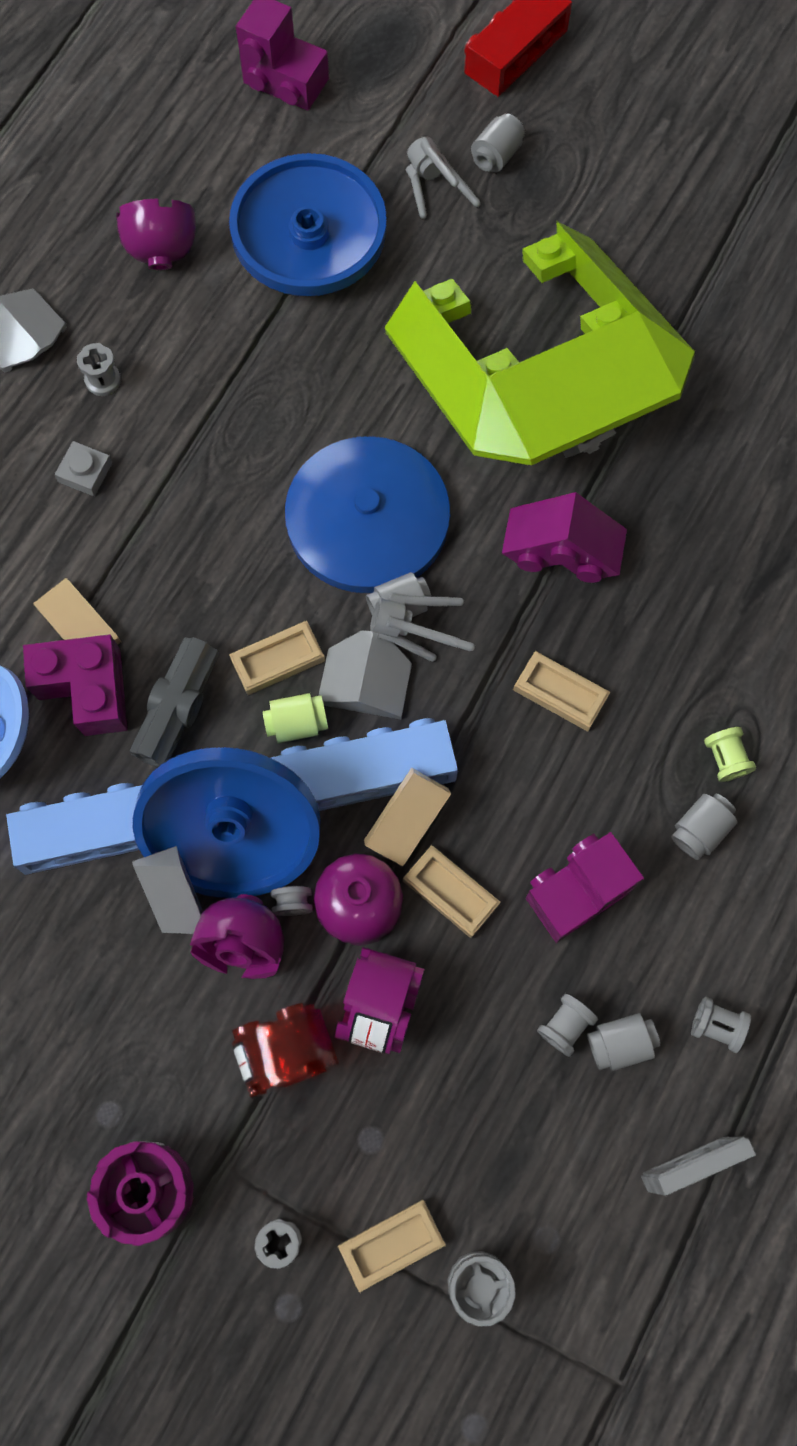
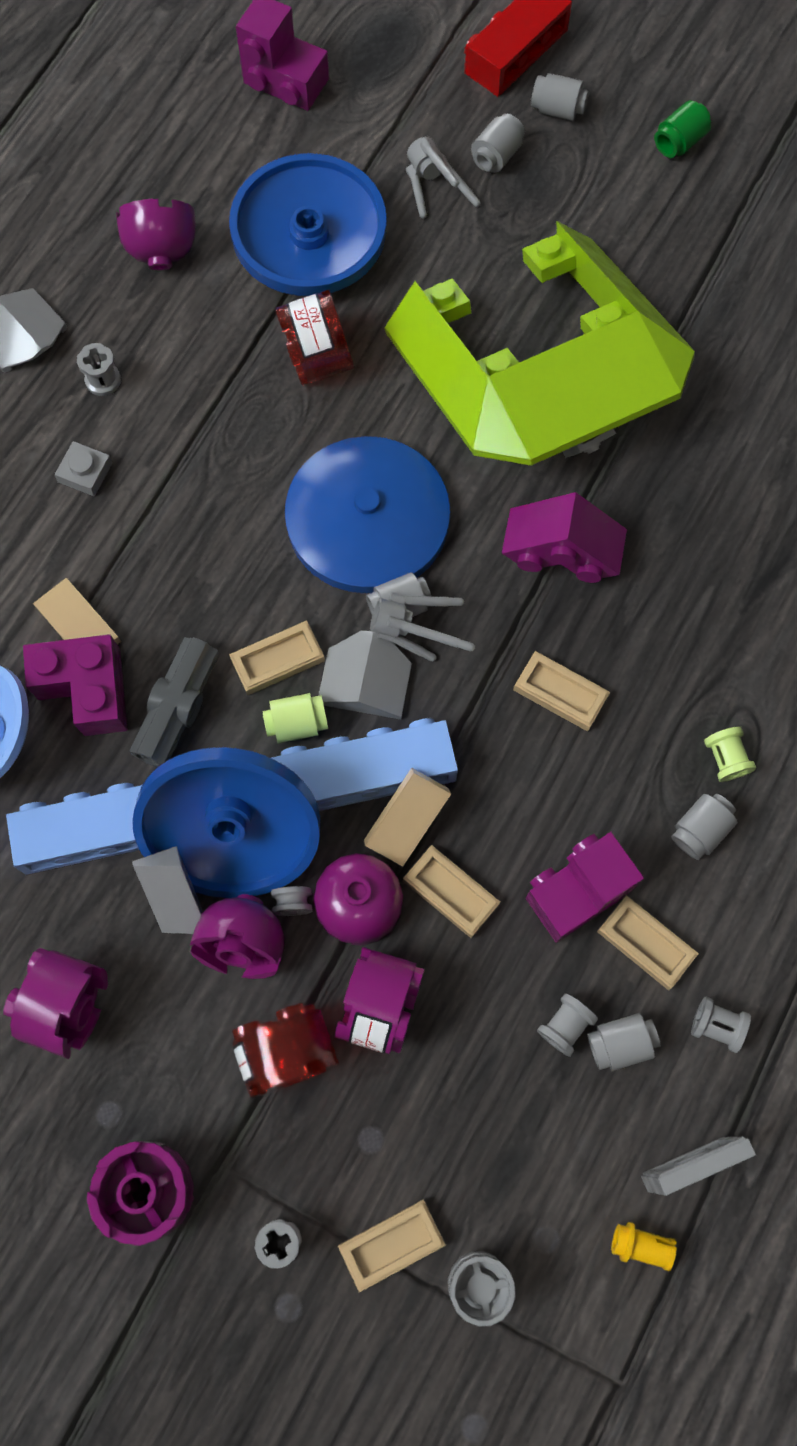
(56, 1002): none -> magenta brick
(315, 337): none -> brick
(559, 96): none -> light grey brick
(643, 1246): none -> yellow pin
(647, 942): none -> tan tile
(682, 129): none -> green brick

